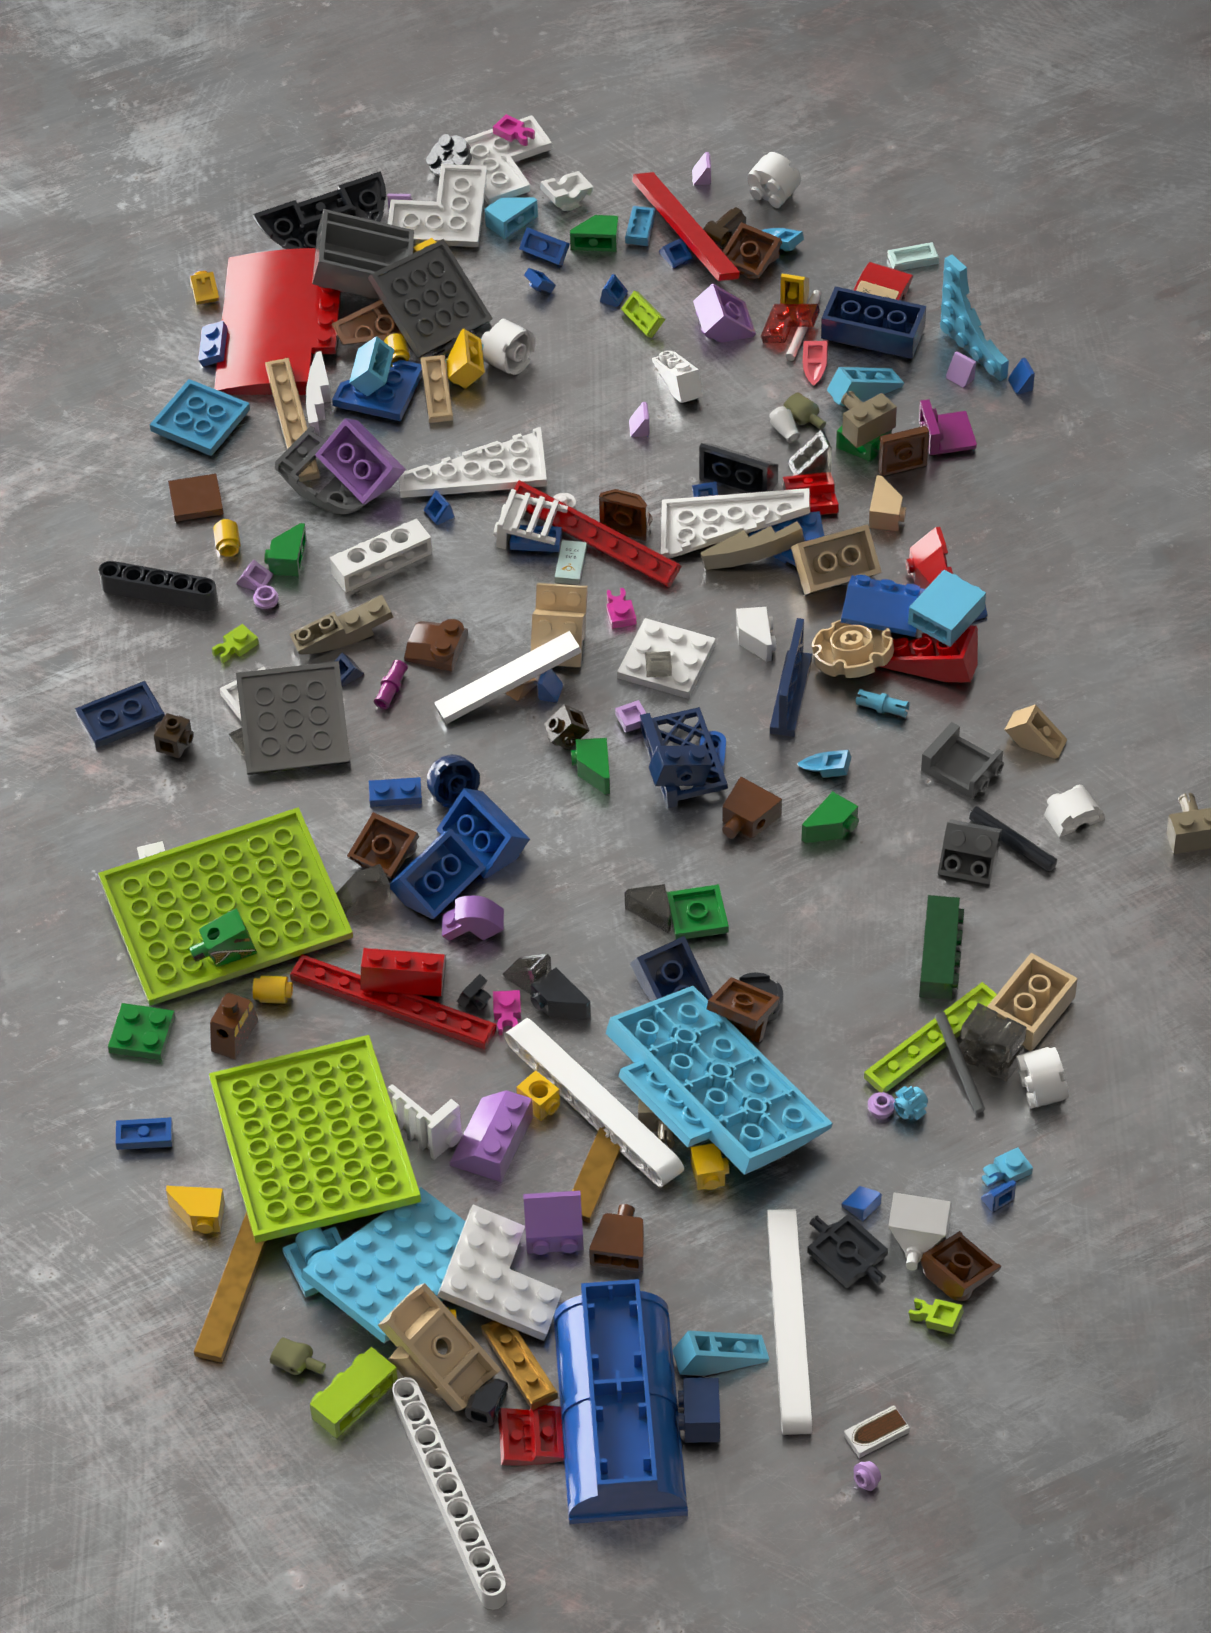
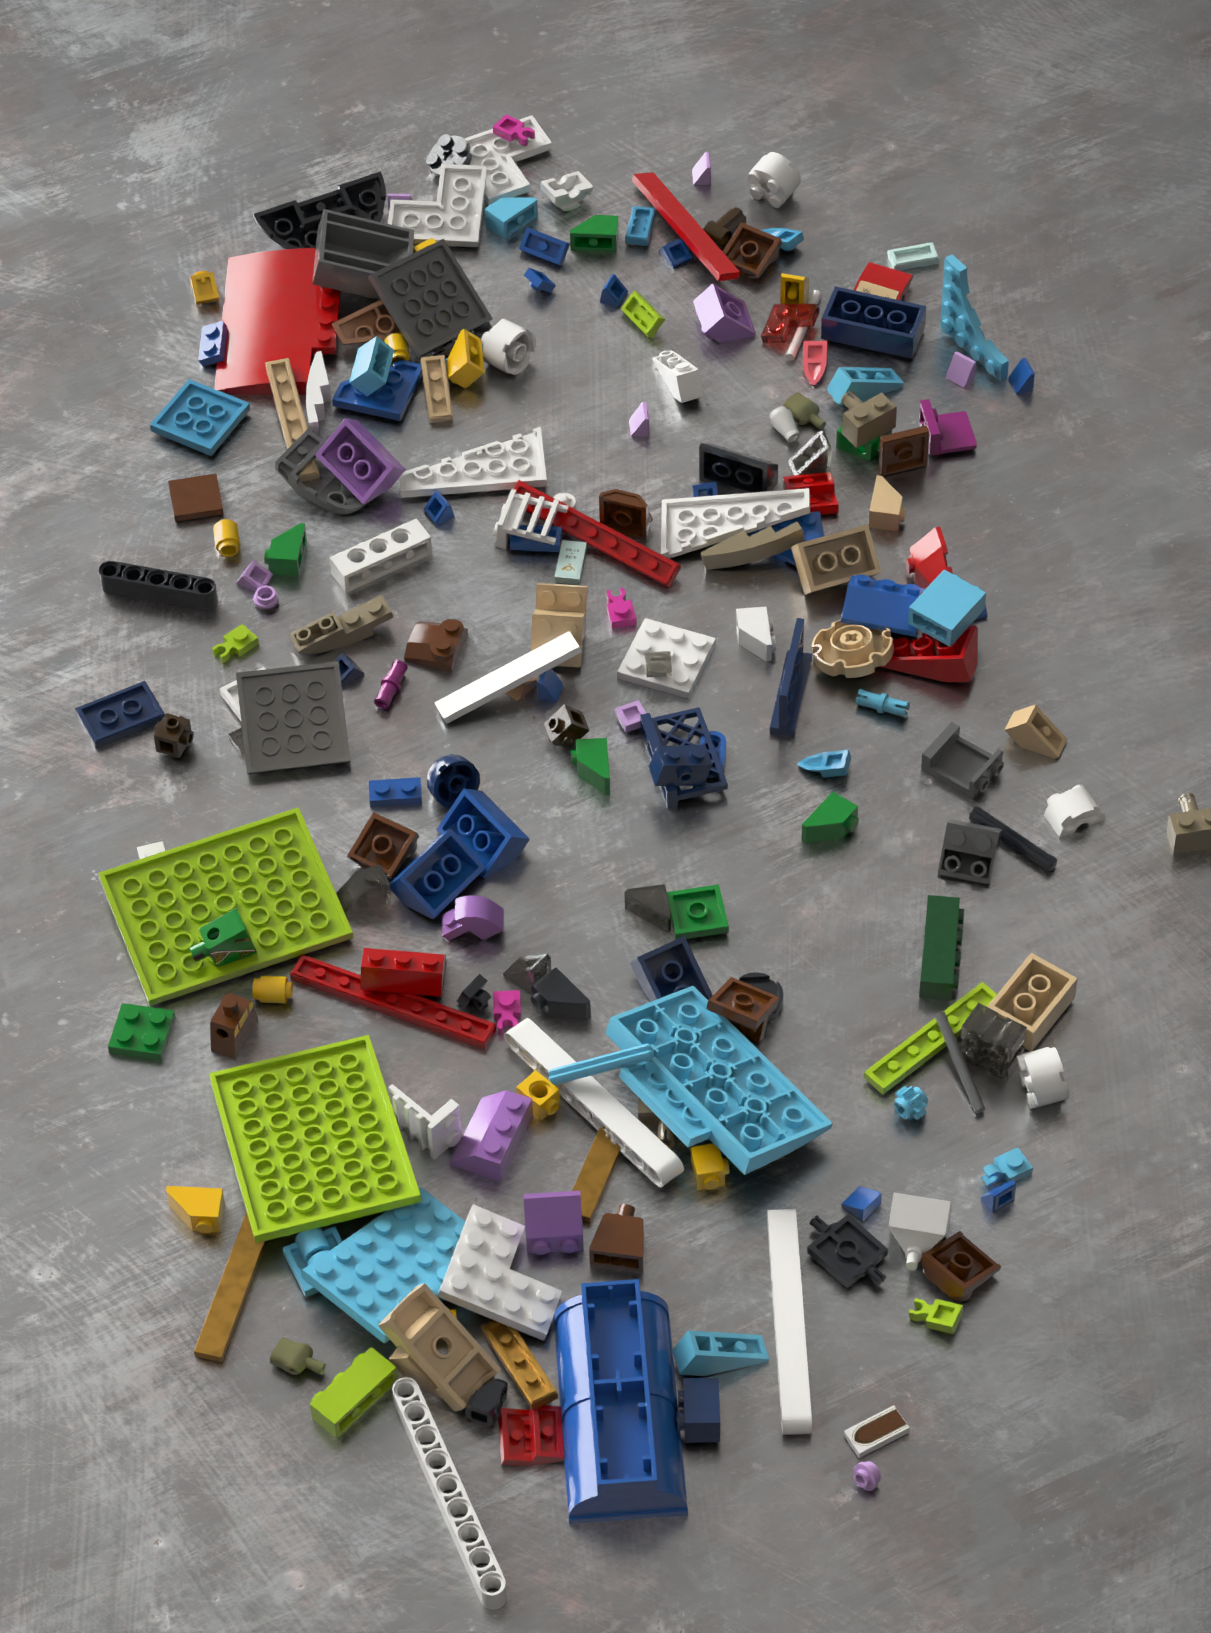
(144, 1133): blue plate -> none
(601, 1064): none -> medium azure axle
(749, 809): reddish brown torso -> none
(881, 1111): lavender plate -> none

